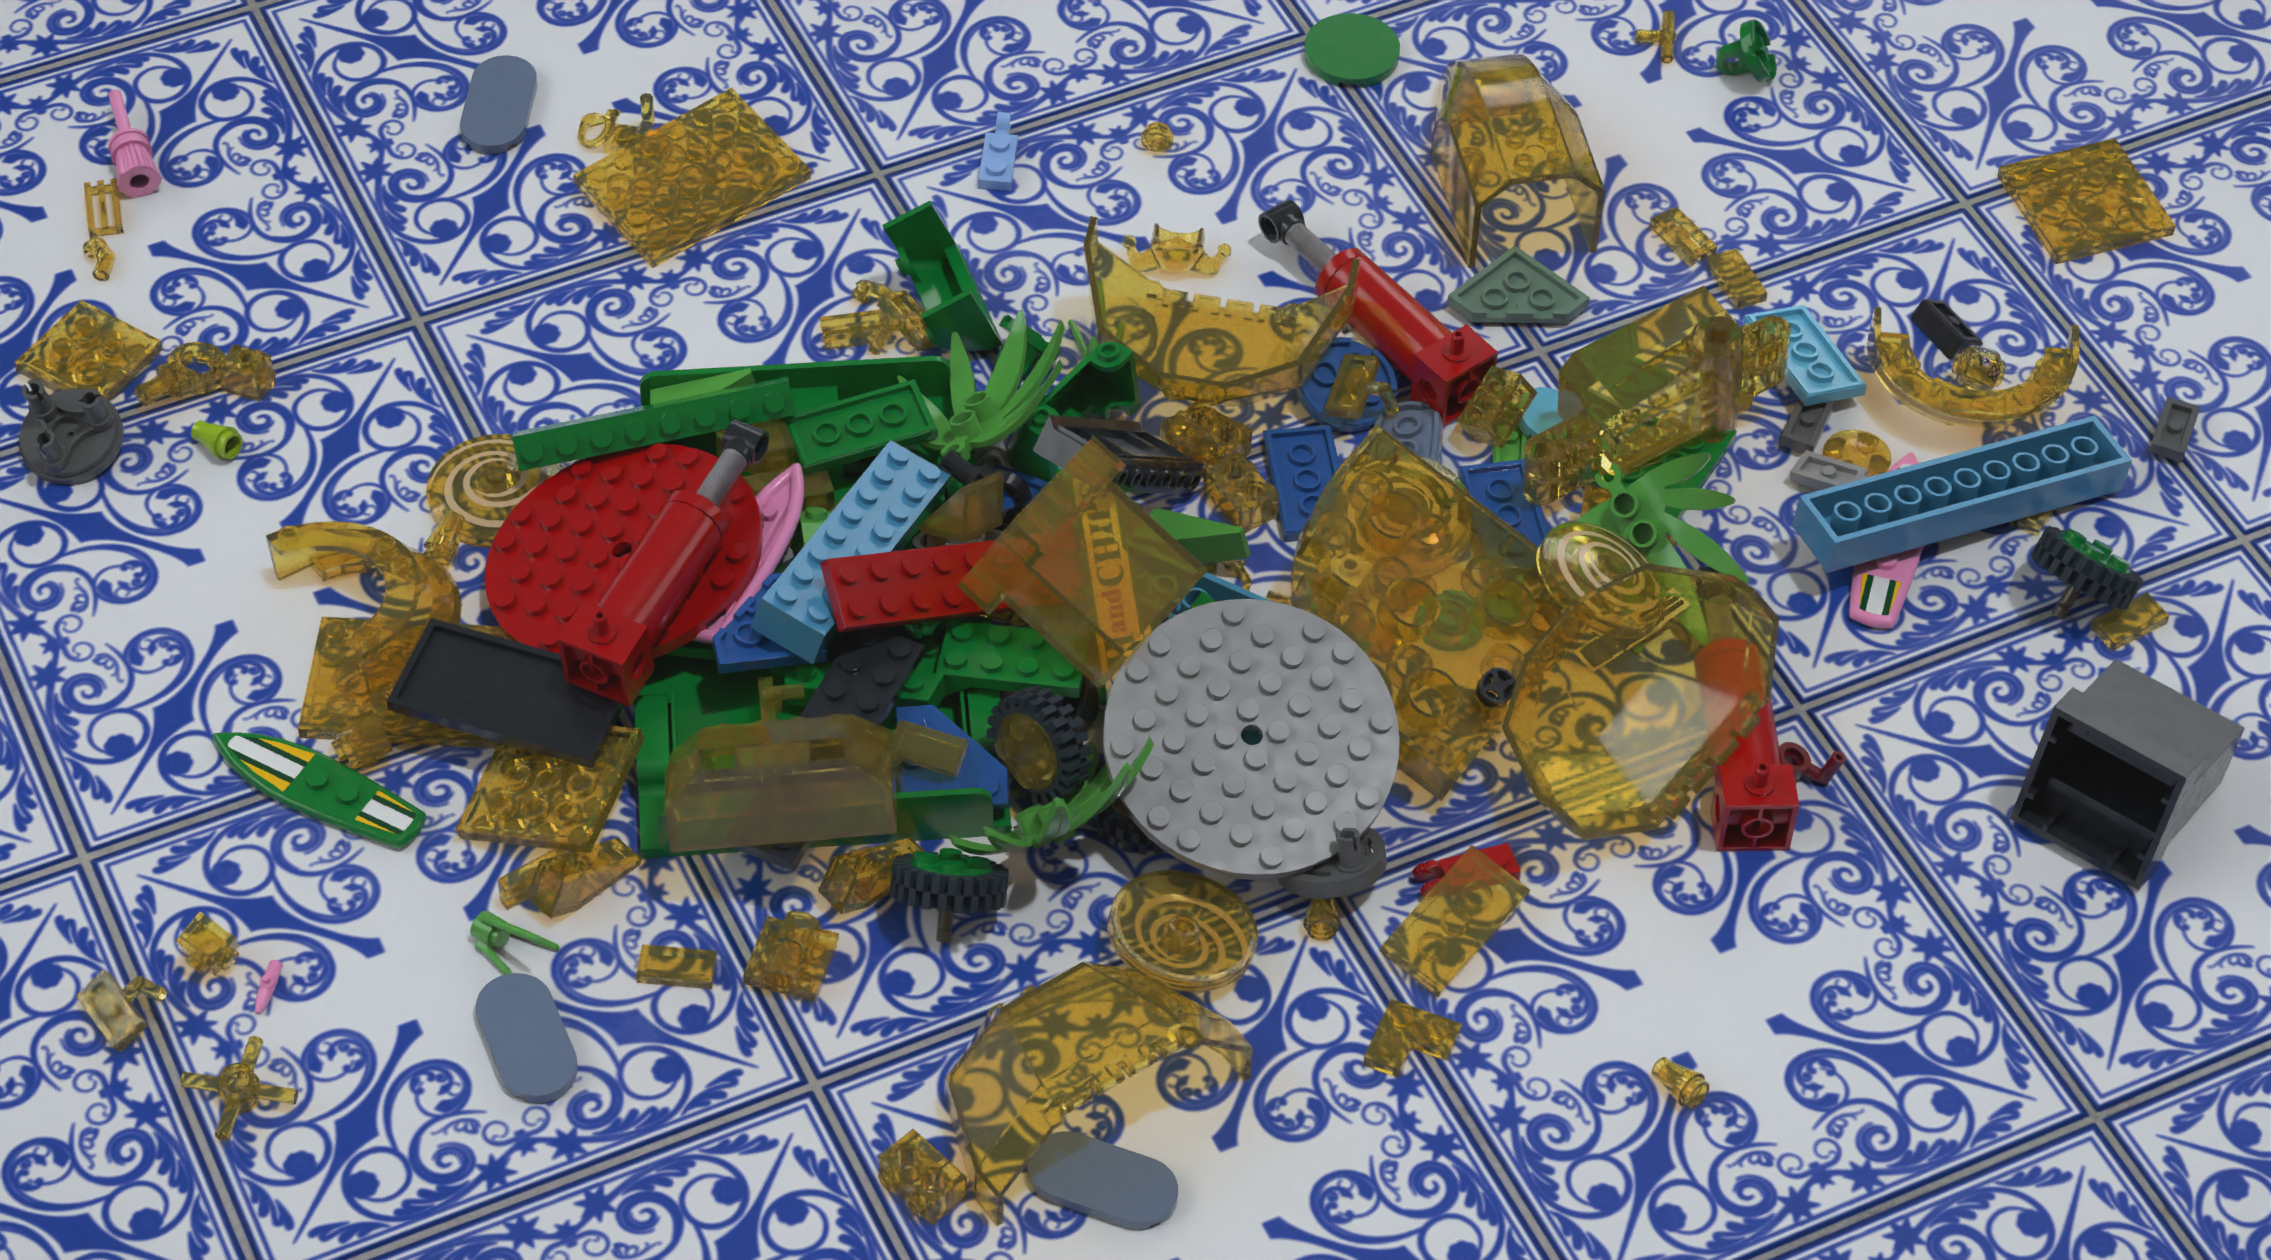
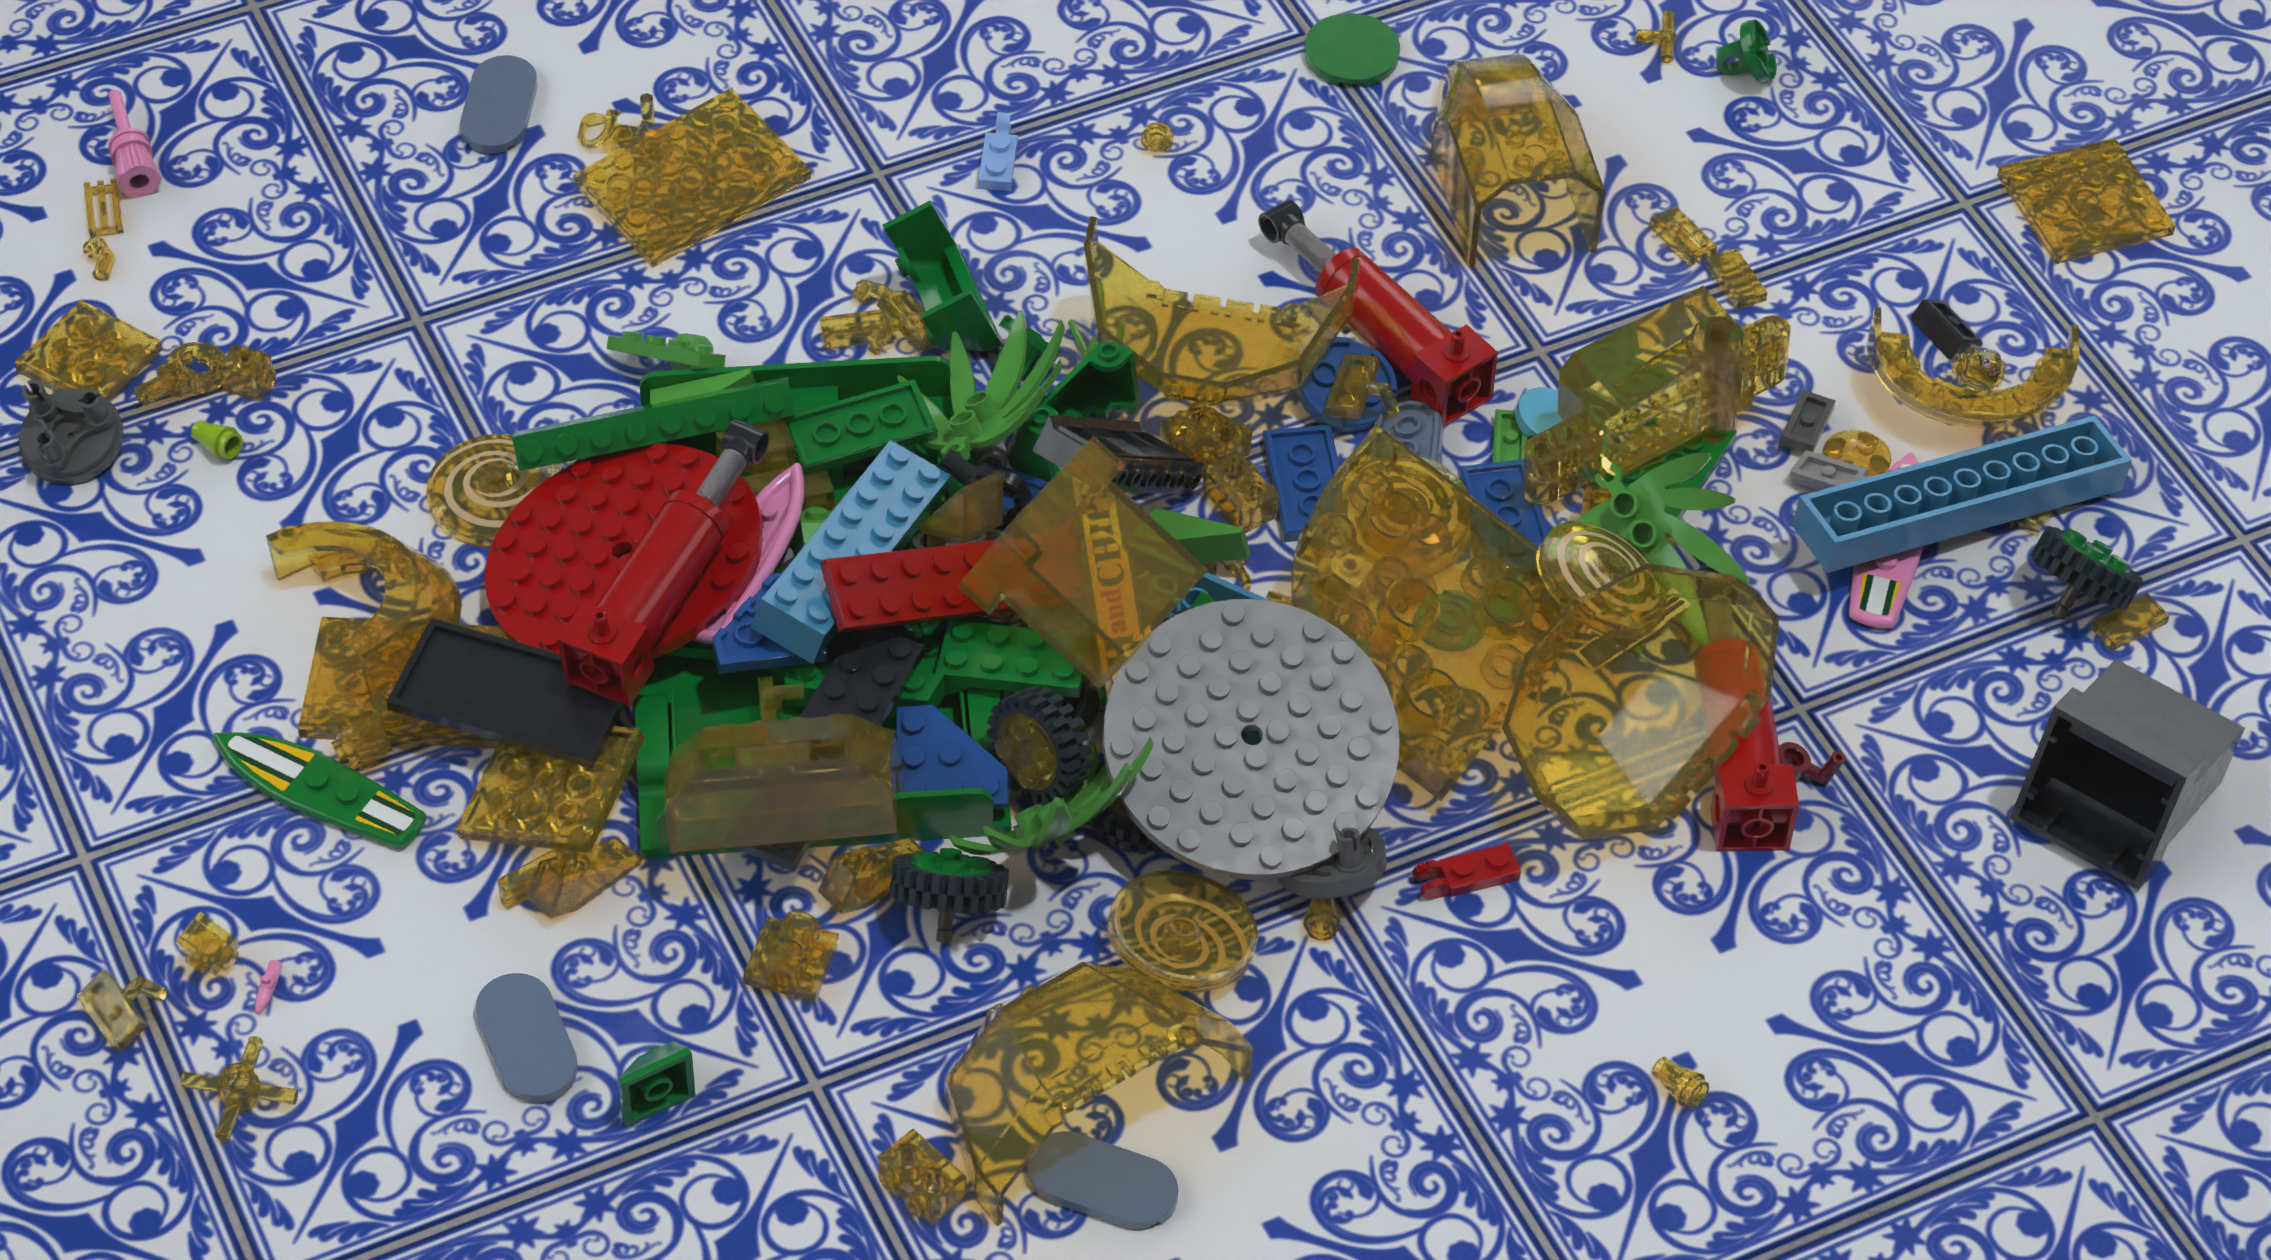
(445, 538): clear yellow cone -> none
(494, 931): bright green plant -> none
(656, 1082): none -> green slope
(677, 966): clear yellow tile -> none
(682, 352): none -> bright green plate
(930, 748): clear yellow tile -> none
(1175, 252): clear yellow piece -> none
(1408, 1029): clear yellow plate -> none
(1454, 921): clear yellow tile -> none
(1496, 406): clear yellow brick -> none
(1502, 684): black wheel -> none
(1517, 291): sand green plate -> none
(1815, 364): medium azure tile -> none
(2174, 429): dark grey plate -> none

